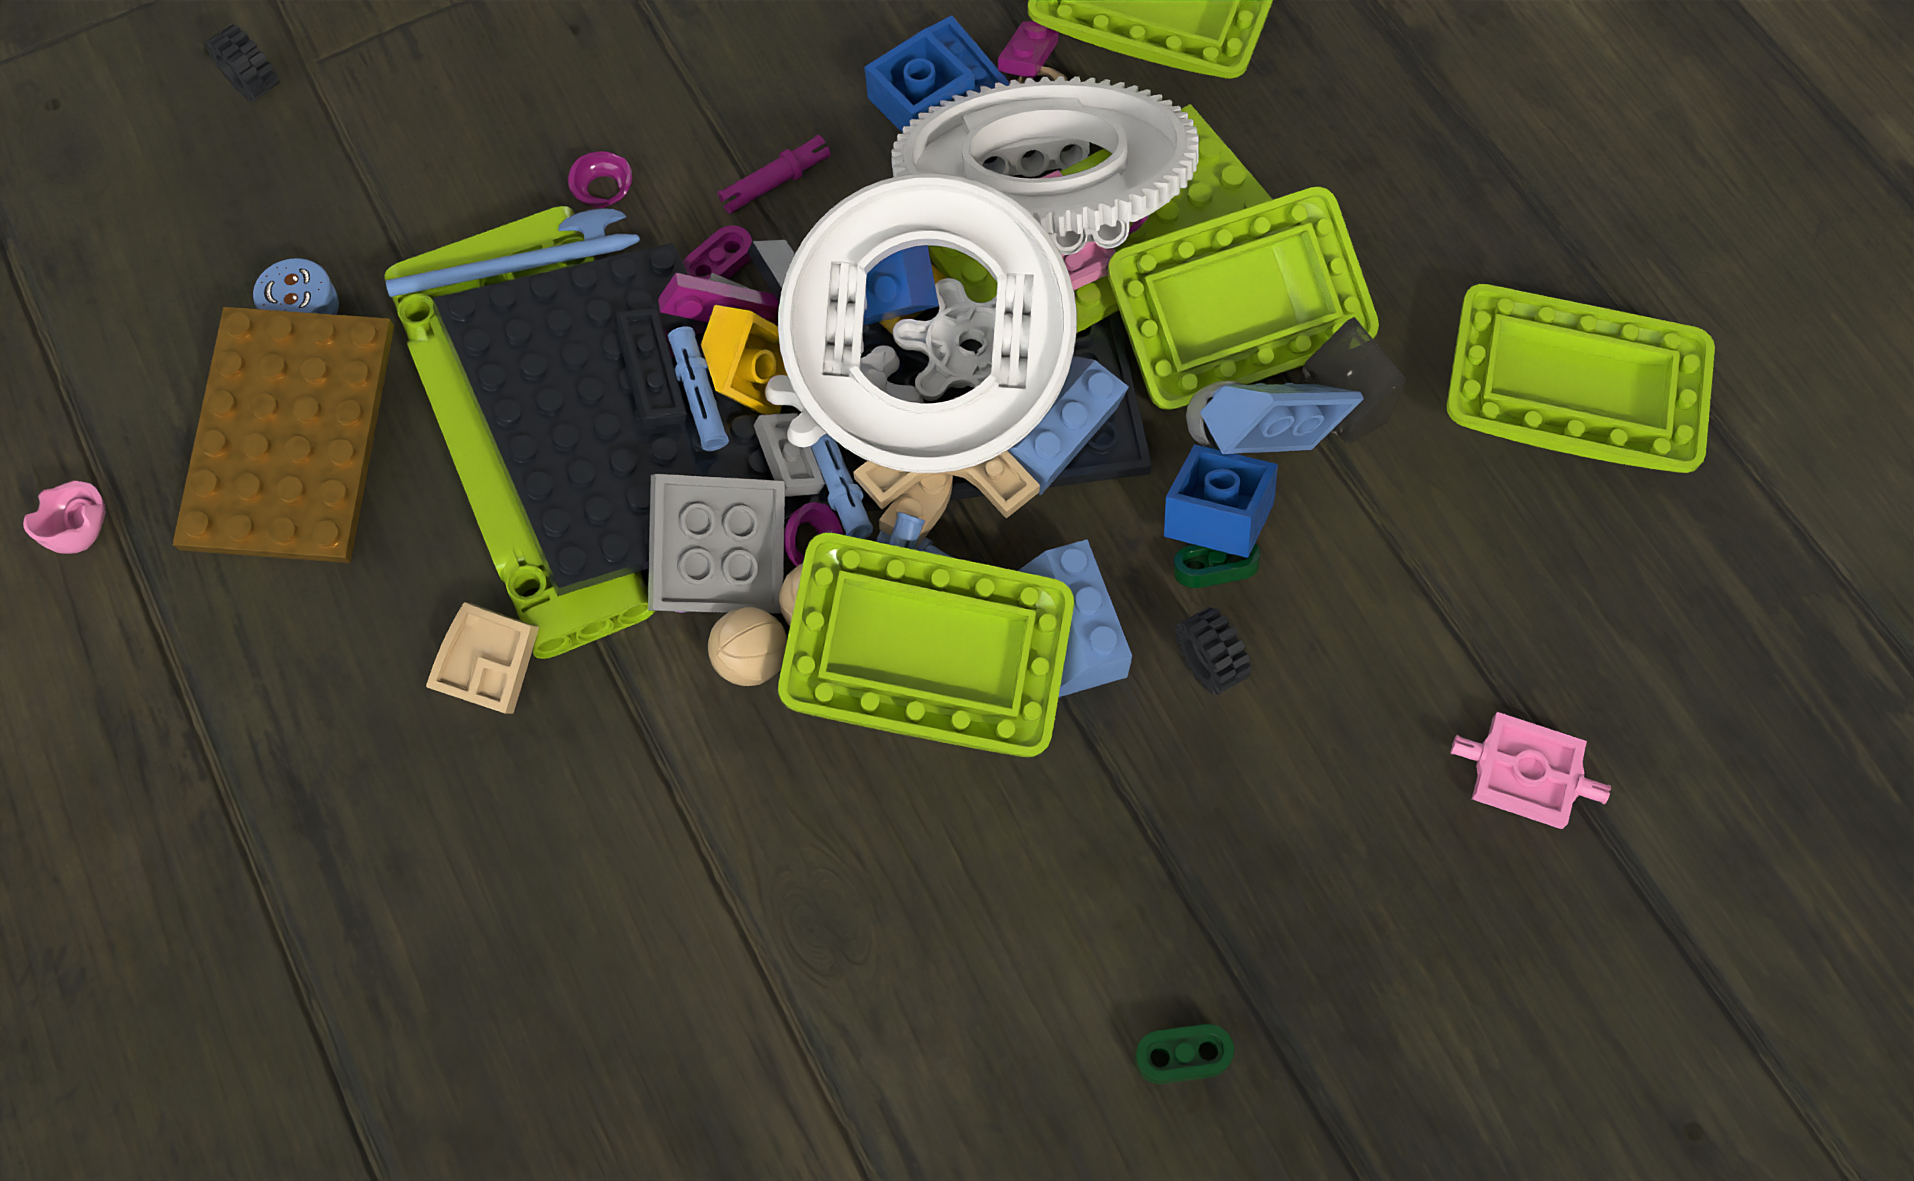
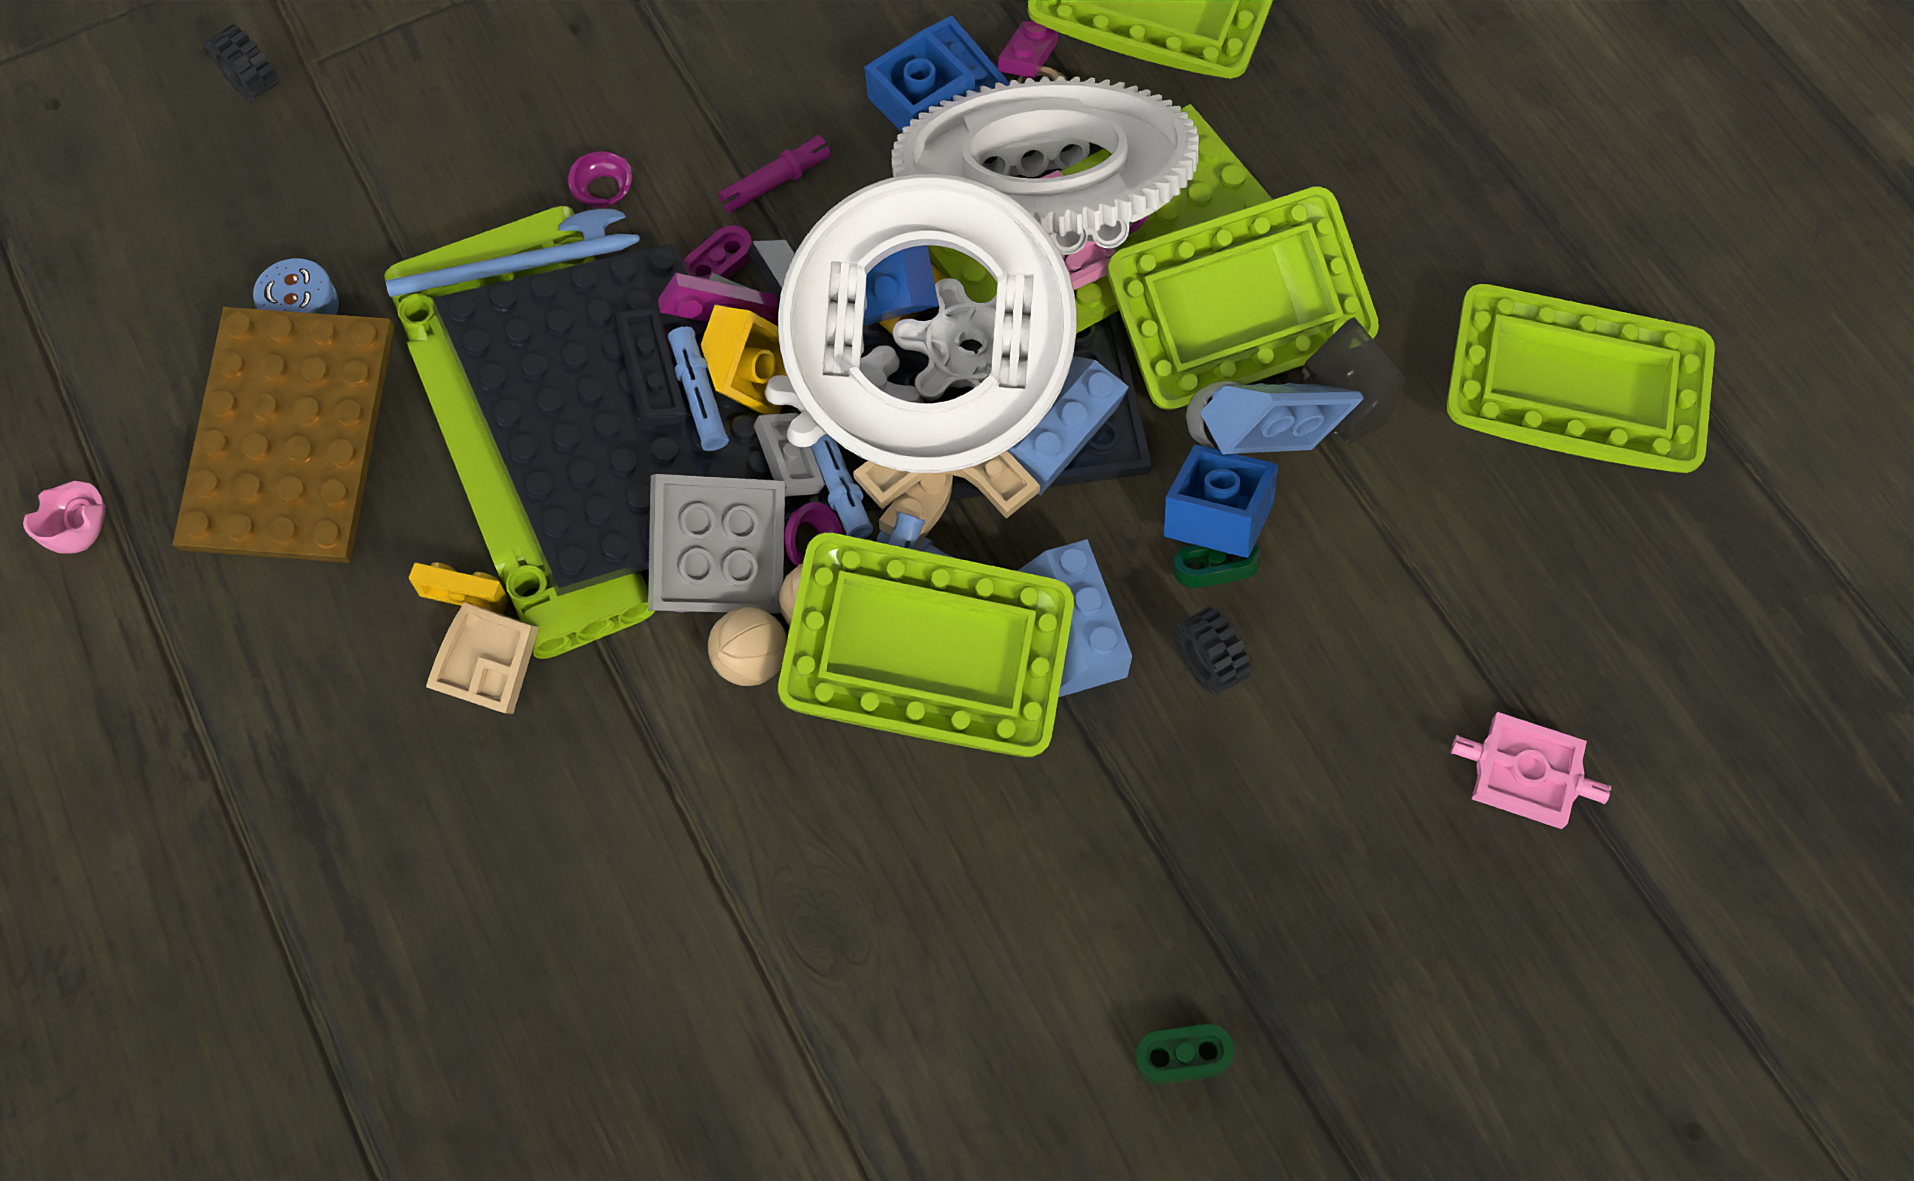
(449, 586): none -> yellow plate

